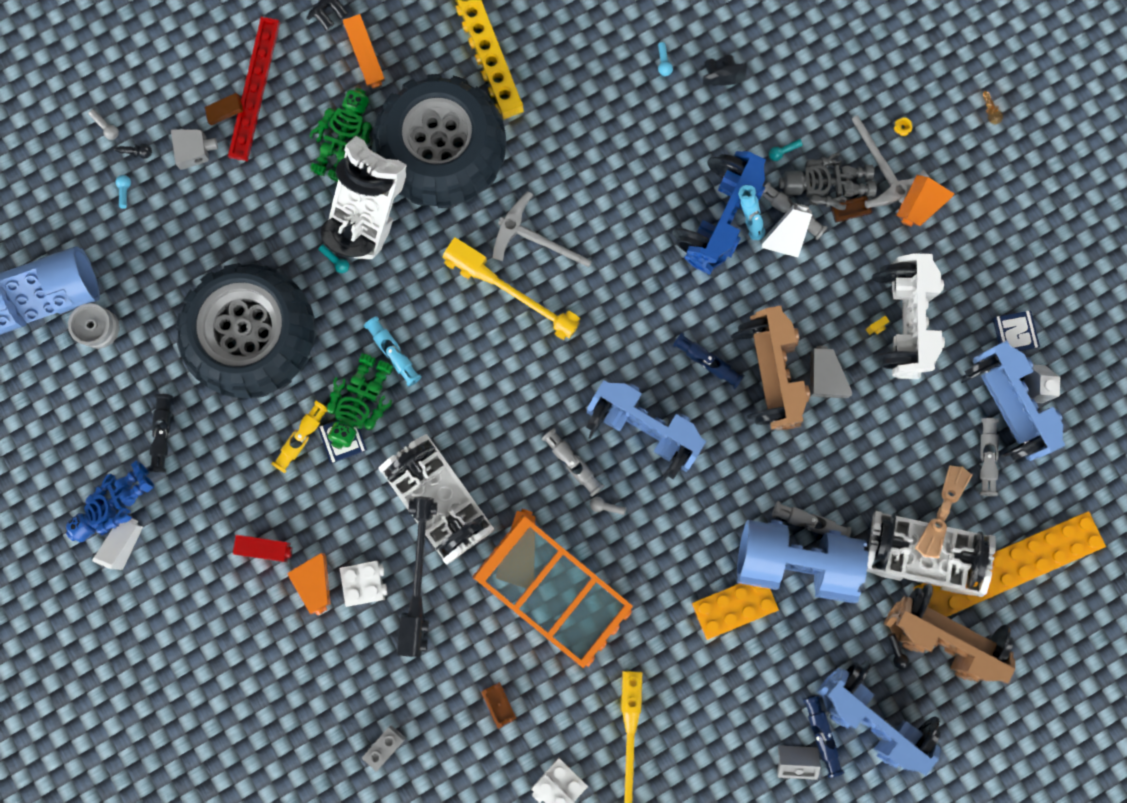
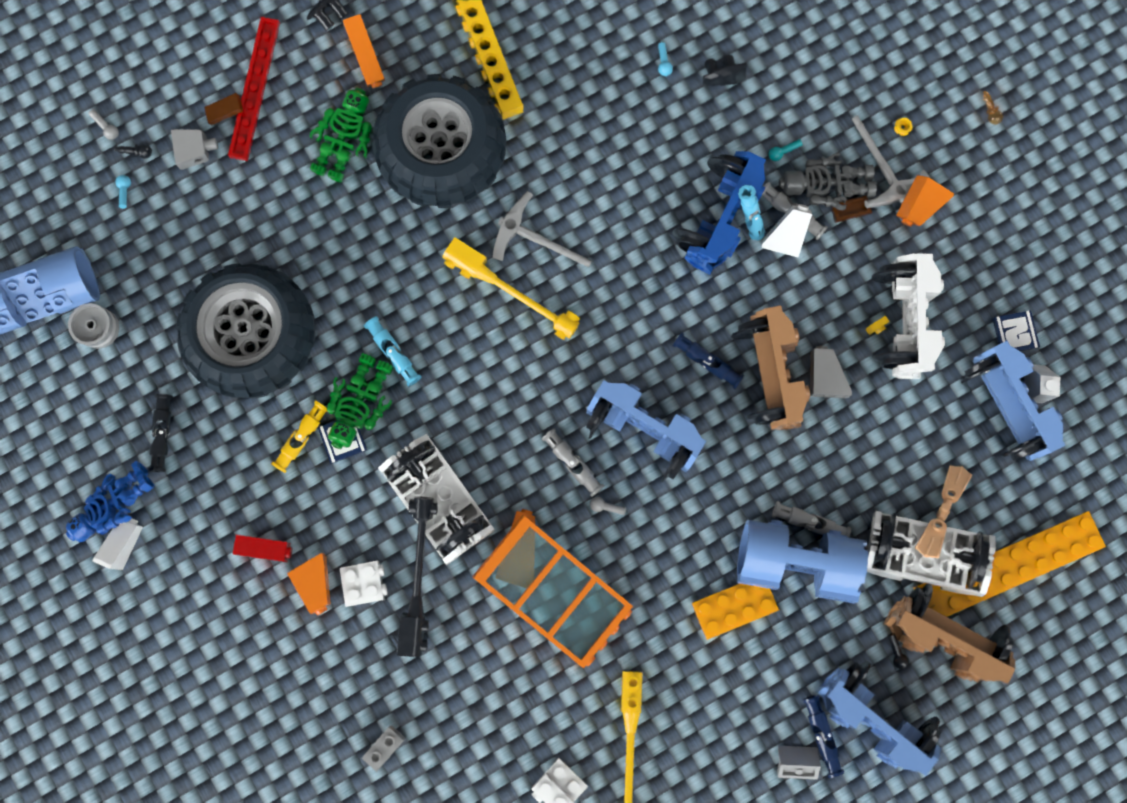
(341, 265): teal bar -> none
(362, 202): white piece -> none
(498, 705): dark orange hinge -> none
(989, 470): light grey piece -> none

